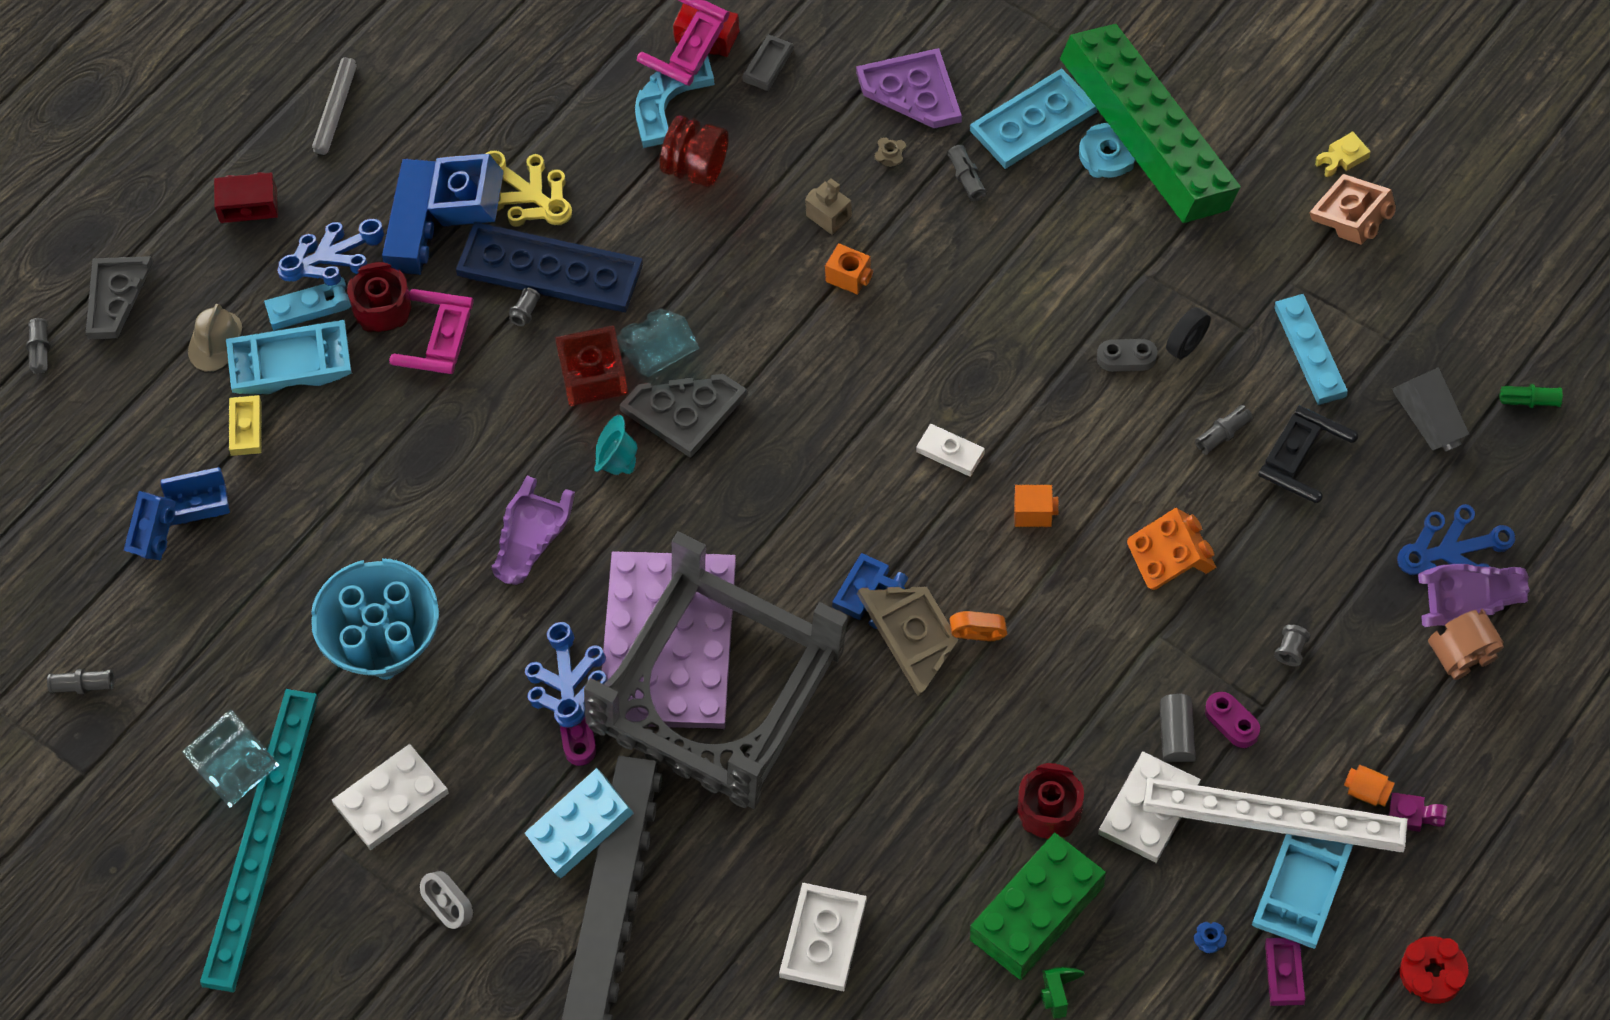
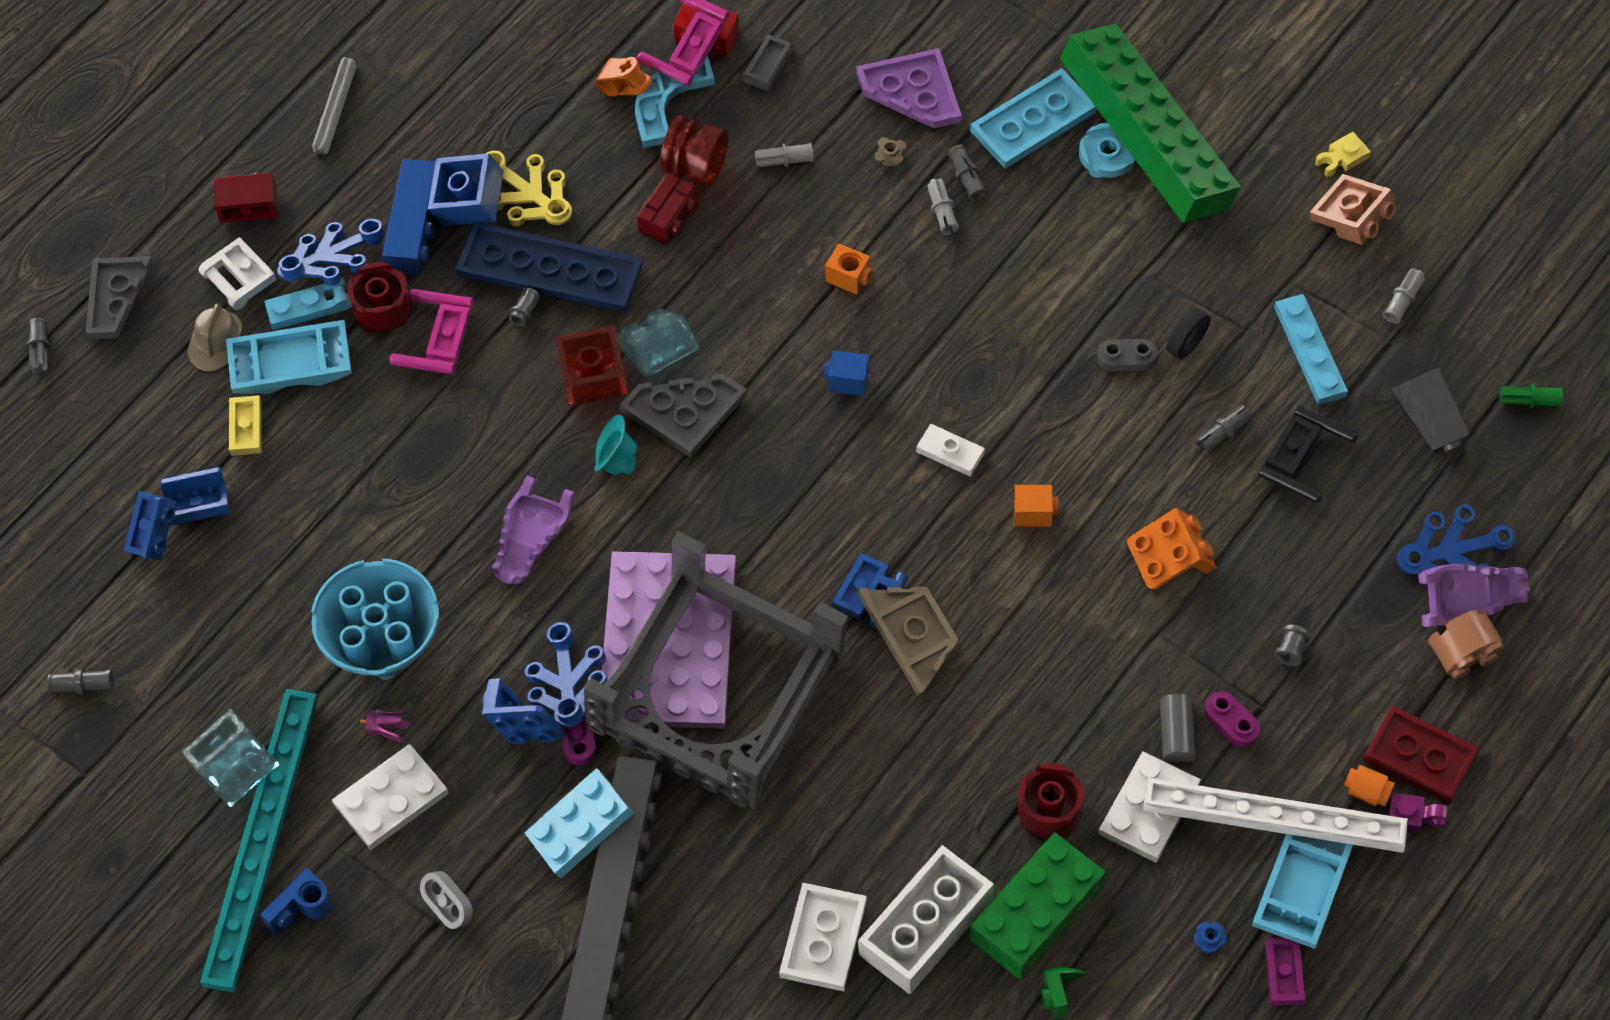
(244, 266): none -> white plate
(294, 899): none -> blue plate
(380, 719): none -> flat silver piece
(514, 719): none -> blue bracket
(622, 78): none -> orange piece
(667, 209): none -> dark red brick
(784, 155): none -> light grey axle
(828, 206): dark tan brick -> none
(847, 373): none -> blue brick
(925, 919): none -> white brick
(942, 206): none -> light grey axle
(978, 626): orange beam -> none
(1404, 296): none -> light grey axle
(1421, 754): none -> dark red tile
(1422, 983): red plate -> none

